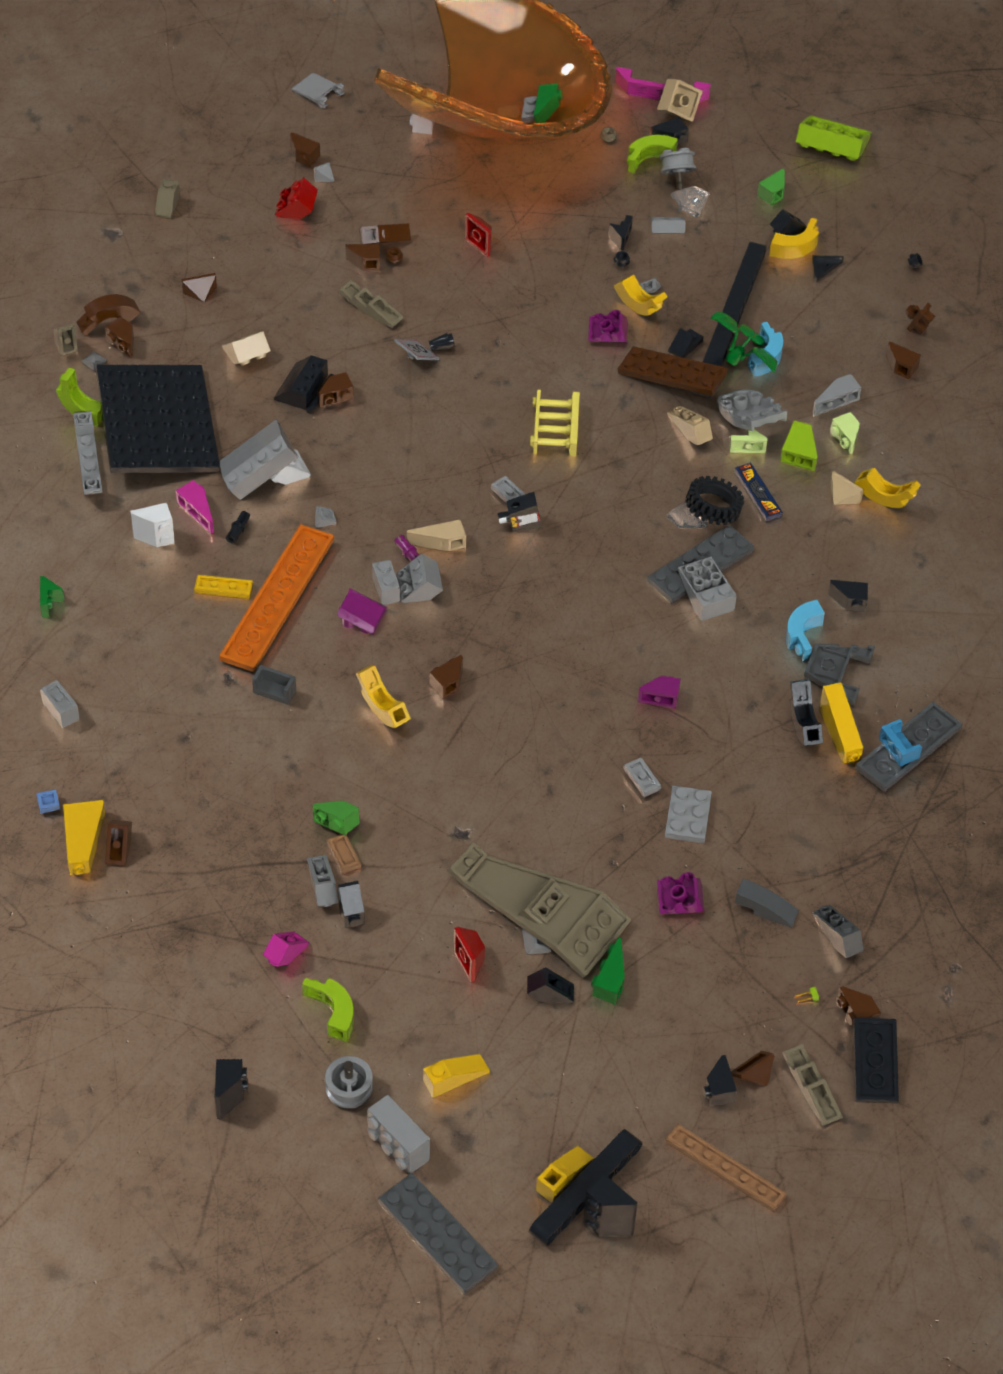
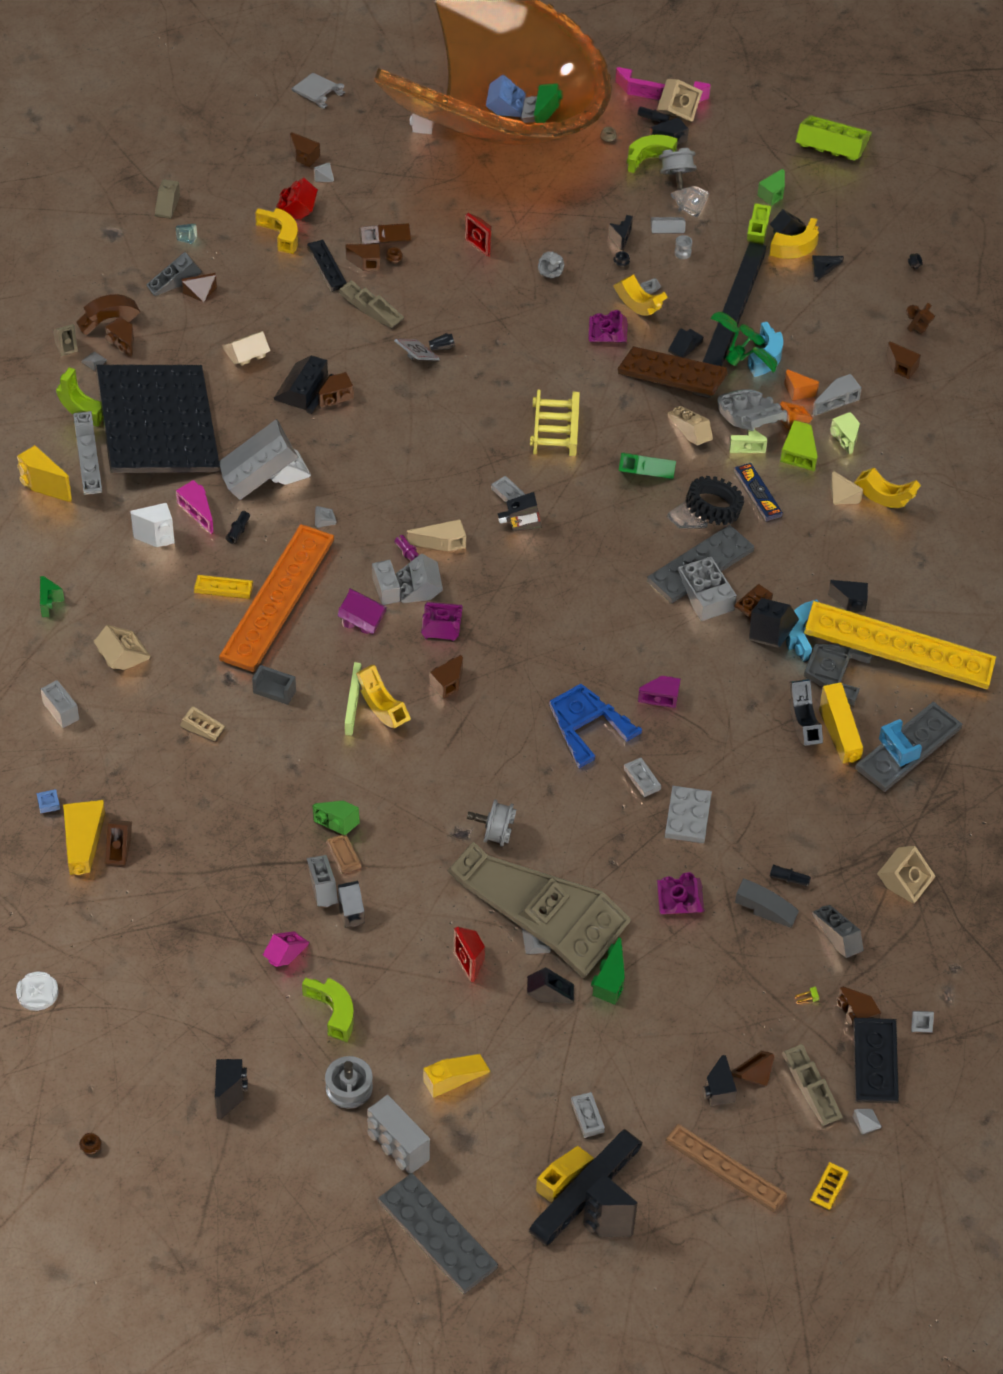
(37, 991): none -> white tile
(43, 474): none -> yellow slope
(90, 1138): none -> reddish brown plate
(120, 647): none -> tan slope
(173, 274): none -> dark grey slope
(186, 233): none -> clear light blue slope
(194, 727): none -> tan slope
(284, 224): none -> yellow arch
(326, 265): none -> black tile
(352, 700): none -> yellowish green tile
(441, 620): none -> magenta slope
(496, 822): none -> light grey wheel
(505, 97): none -> medium blue slope
(551, 265): none -> light grey piece
(577, 709): none -> blue wing
(587, 1114): none -> light grey plate
(647, 465): none -> green slope
(654, 115): none -> black axle
(683, 247): none -> light grey wheel
(751, 599): none -> reddish brown slope
(759, 224): none -> lime arch
(771, 622): none -> black slope
(789, 875): none -> black axle
(795, 412): none -> orange slope
(800, 386): none -> orange slope
(837, 1171): none -> yellow slope
(866, 1120): none -> light grey slope
(900, 645): none -> yellow plate
(906, 873): none -> tan slope
(922, 1021): none -> light grey slope

